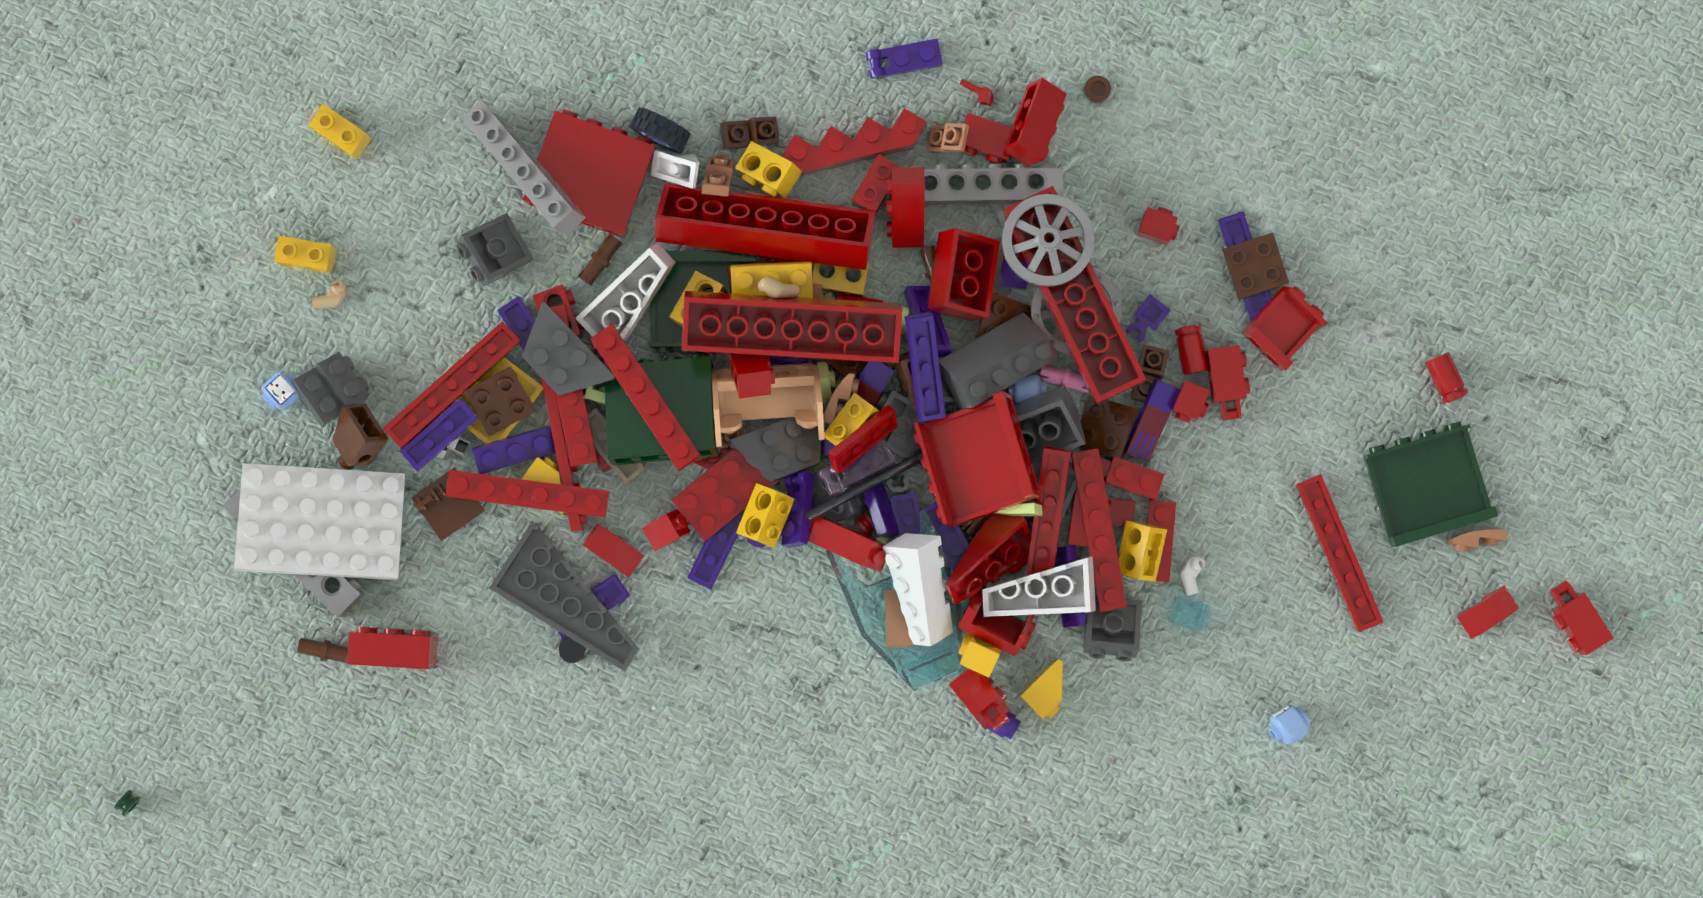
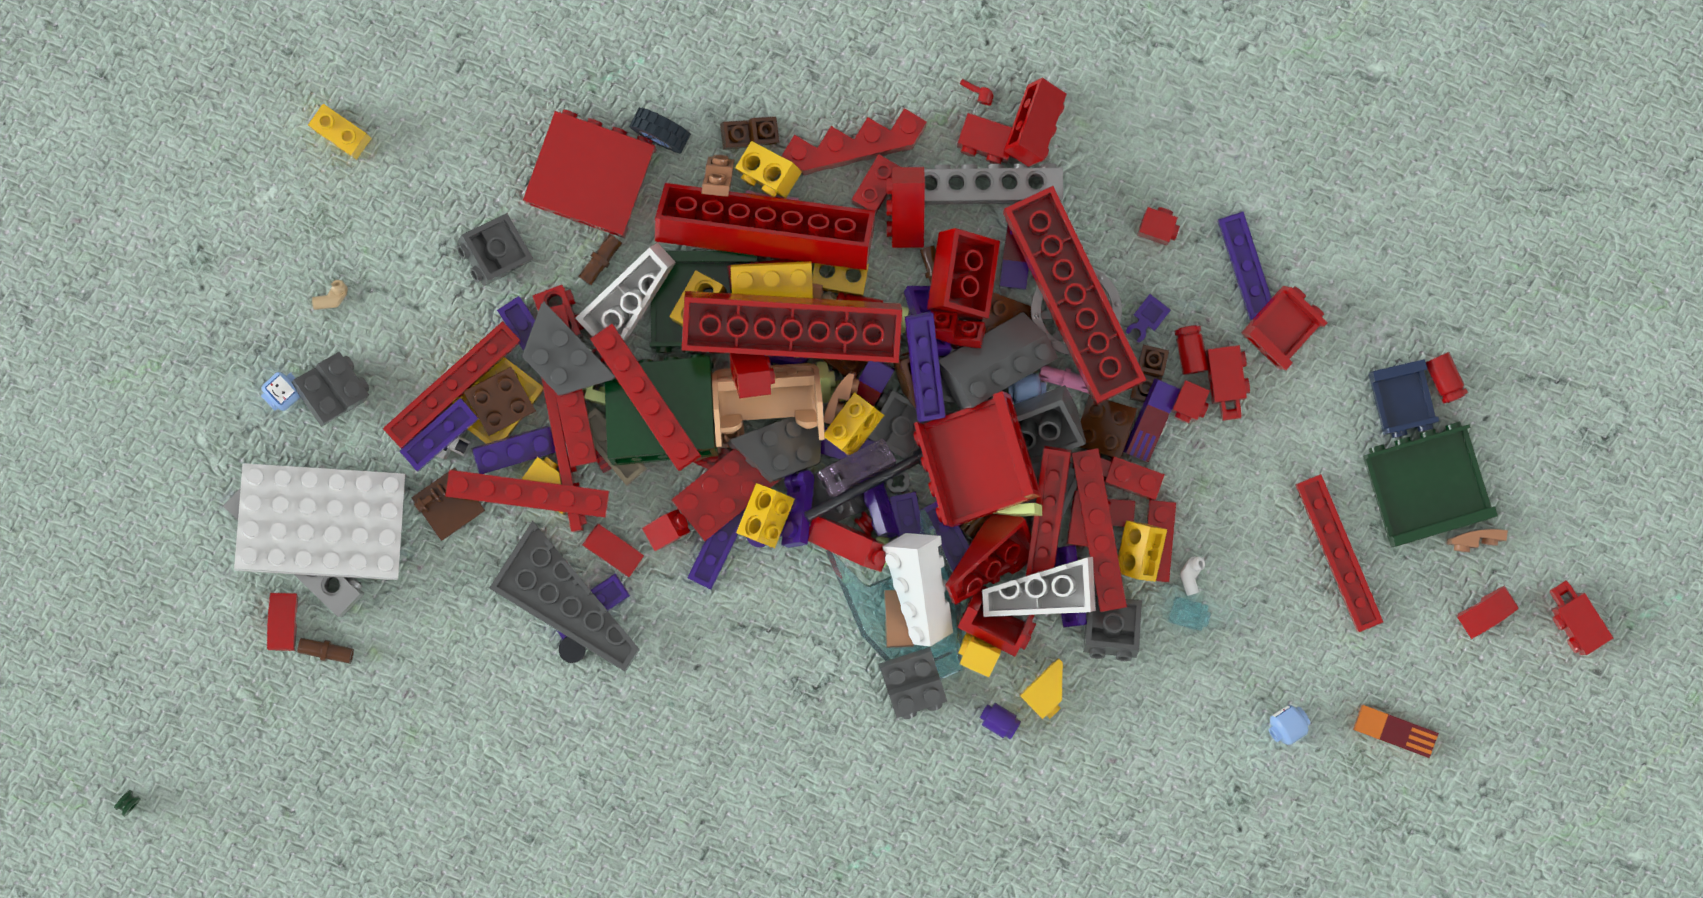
(282, 621): none -> red slope
(305, 254): yellow brick -> none
(358, 436): reddish brown torso -> none
(392, 648): red brick -> none
(523, 167): light grey brick -> none
(675, 168): white slope -> none
(776, 289): tan arm -> none
(863, 439): red tile -> none
(905, 58): dark purple plate -> none
(913, 683): none -> dark grey plate
(947, 138): nougat slope -> none
(958, 332): none -> red slope
(982, 699): red brick -> none
(1048, 248): light grey wheel -> none
(1097, 89): reddish brown tile -> none
(1255, 266): reddish brown hinge -> none
(1395, 731): none -> tile
(1403, 398): none -> dark blue panel

